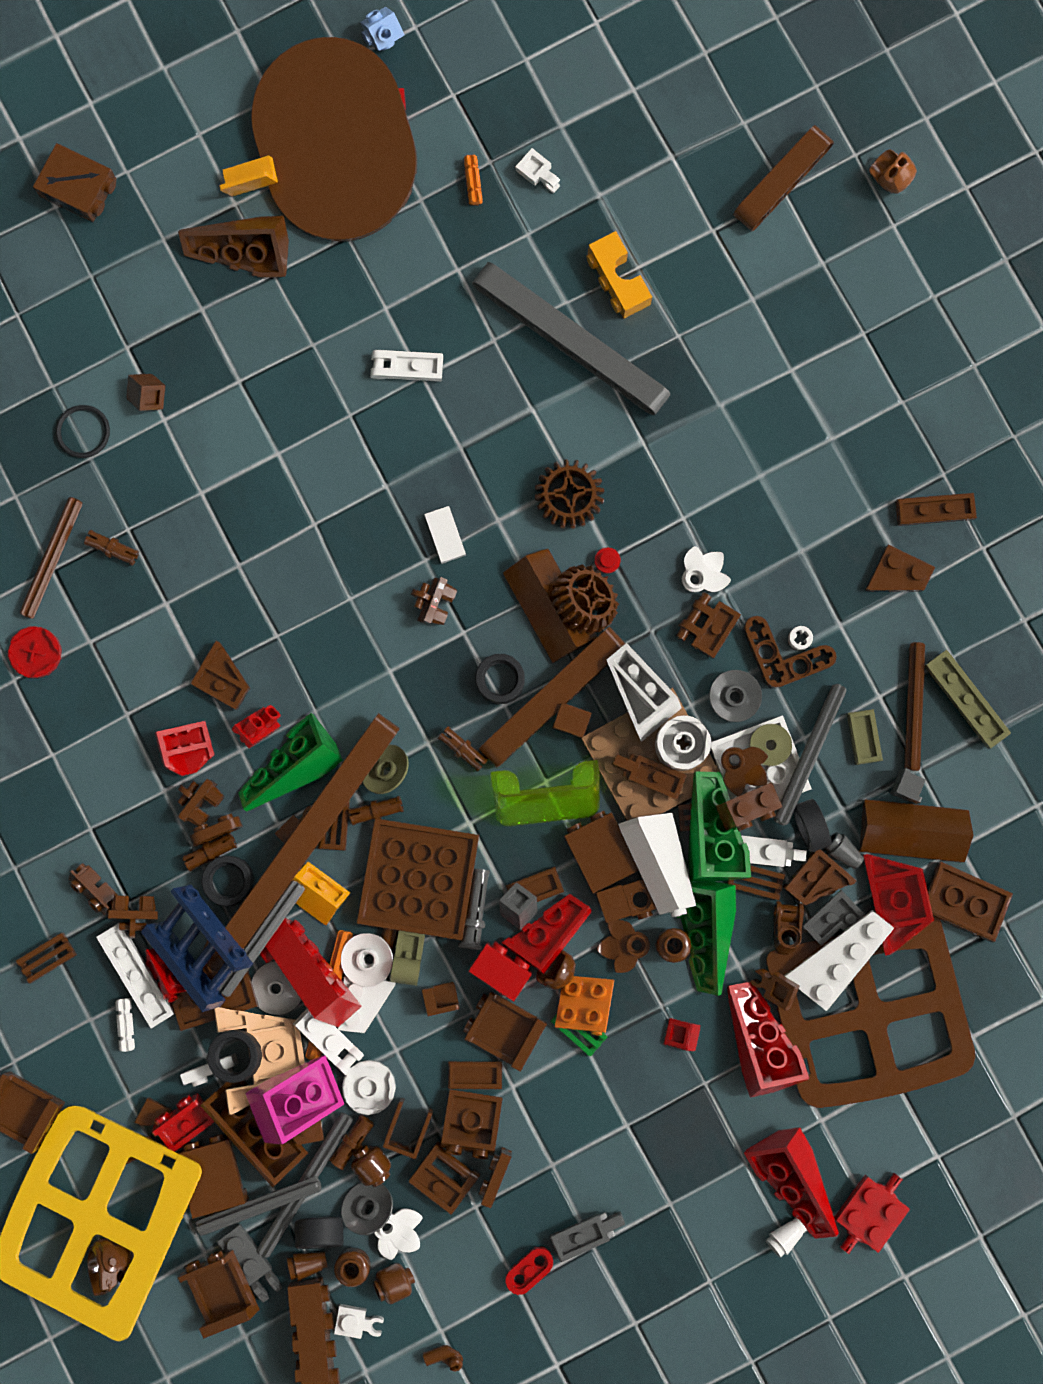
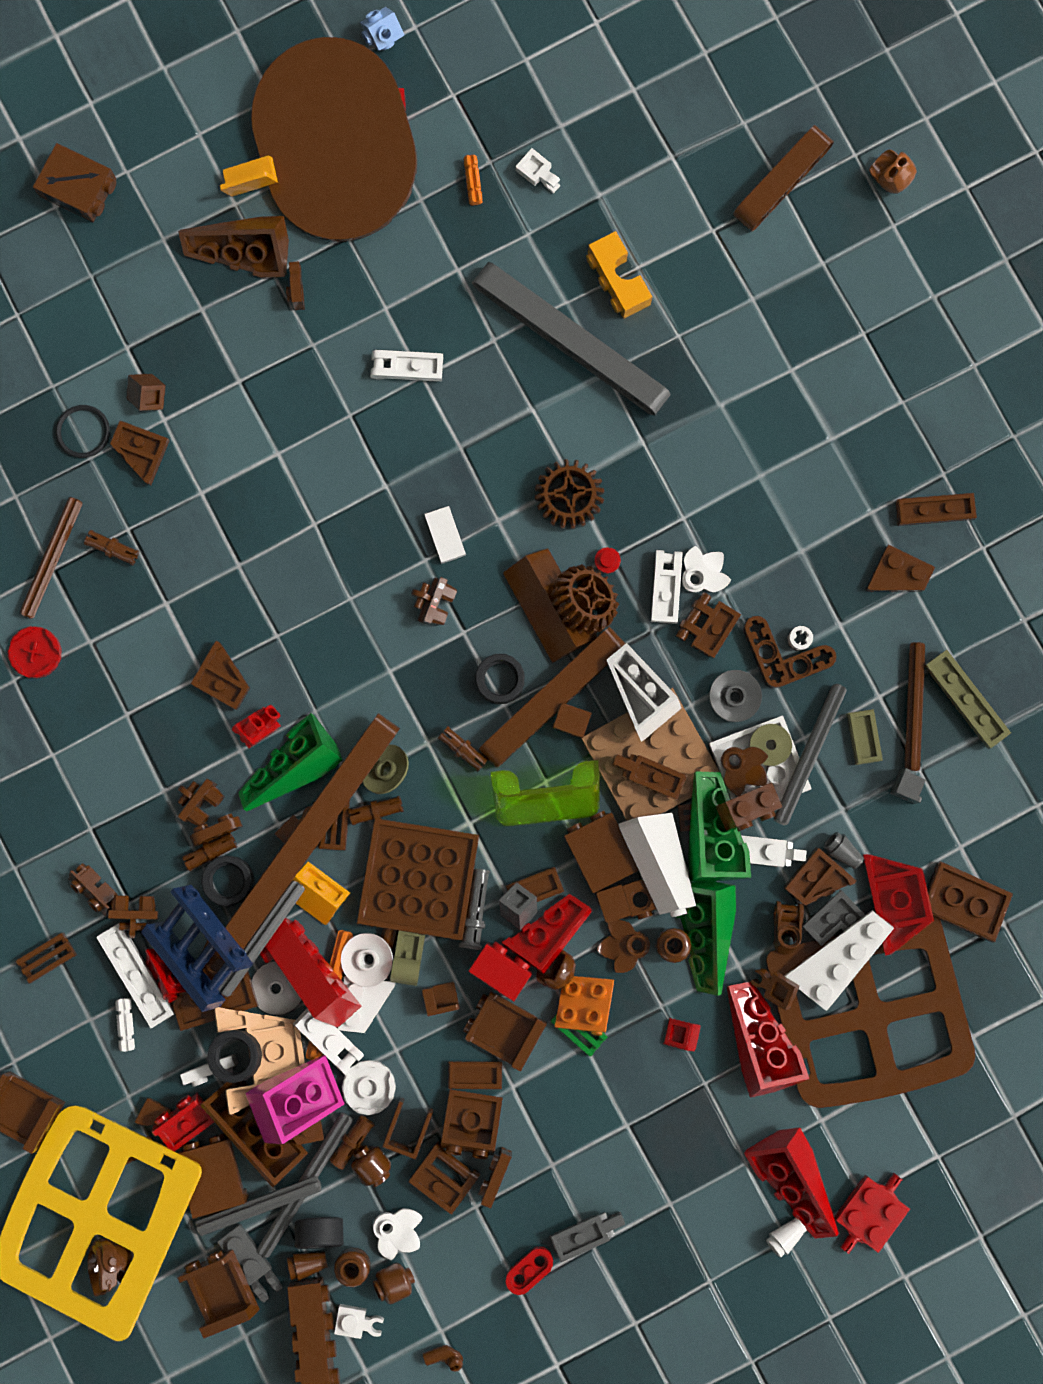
(140, 449): none -> reddish brown wing
(185, 748): red slope -> none
(295, 291): none -> reddish brown plate
(358, 1203): dark grey dish -> none
(666, 588): none -> white plate
(694, 734): white brick -> none
(778, 885): reddish brown tile -> none
(812, 825): black tyre -> none
(915, 831): reddish brown slope -> none

